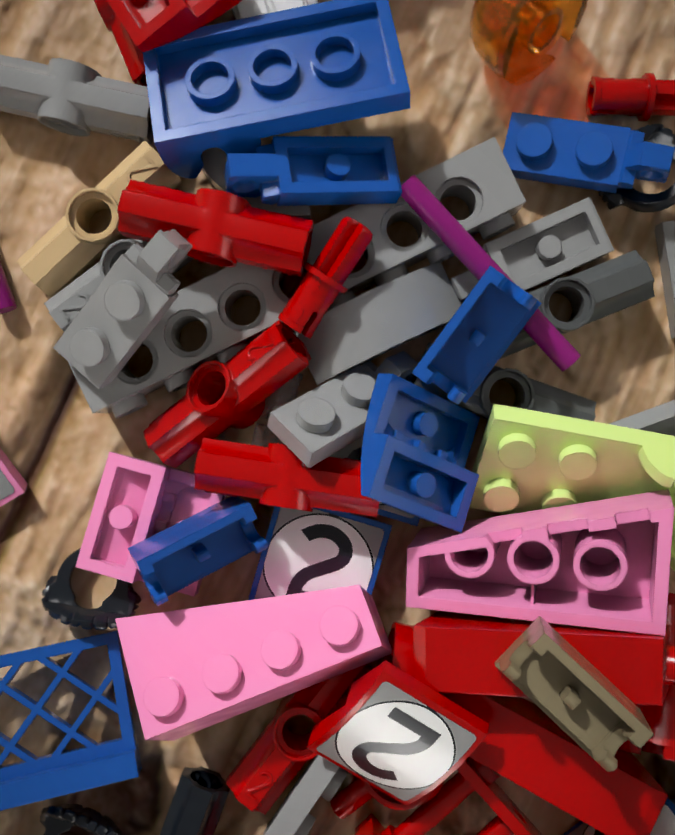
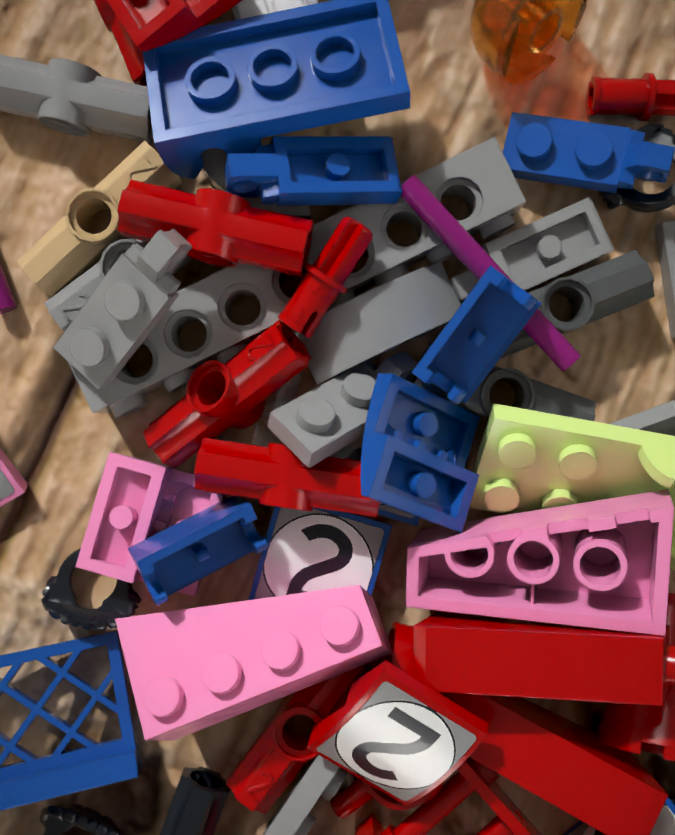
(573, 693): dark tan hinge -> none

